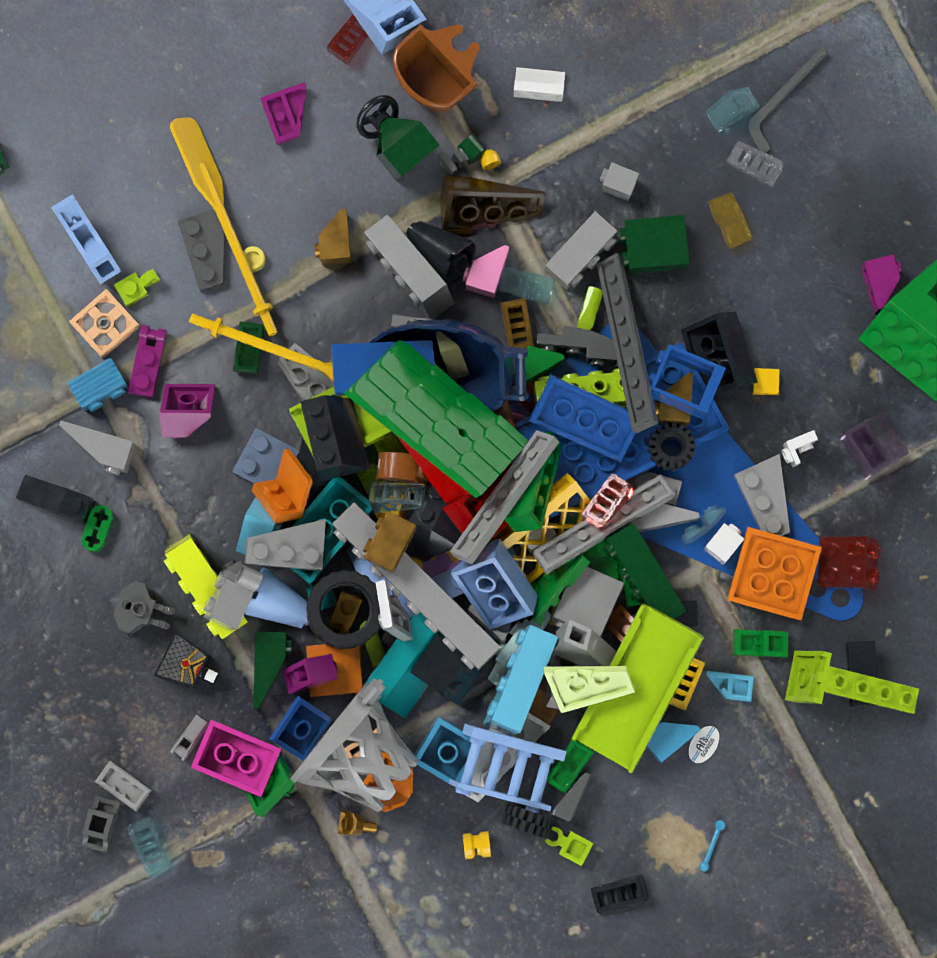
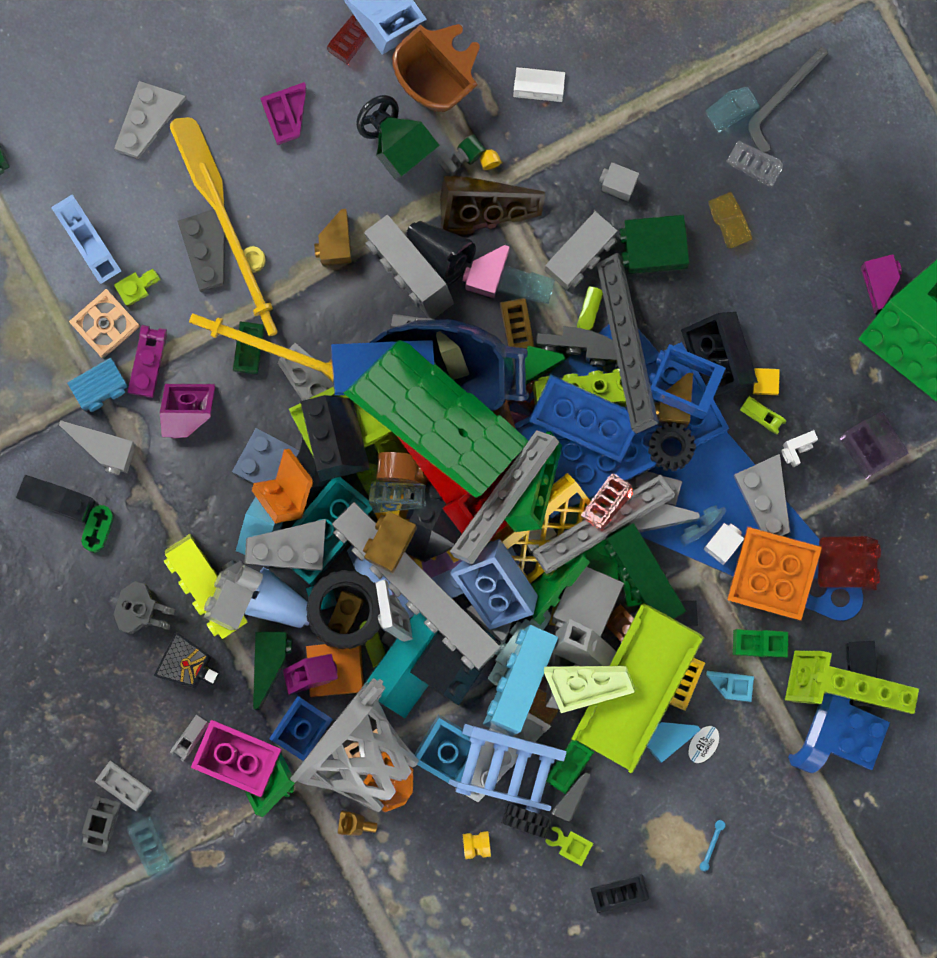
(146, 116): none -> light grey wing
(758, 413): none -> lime bar
(843, 732): none -> blue piece

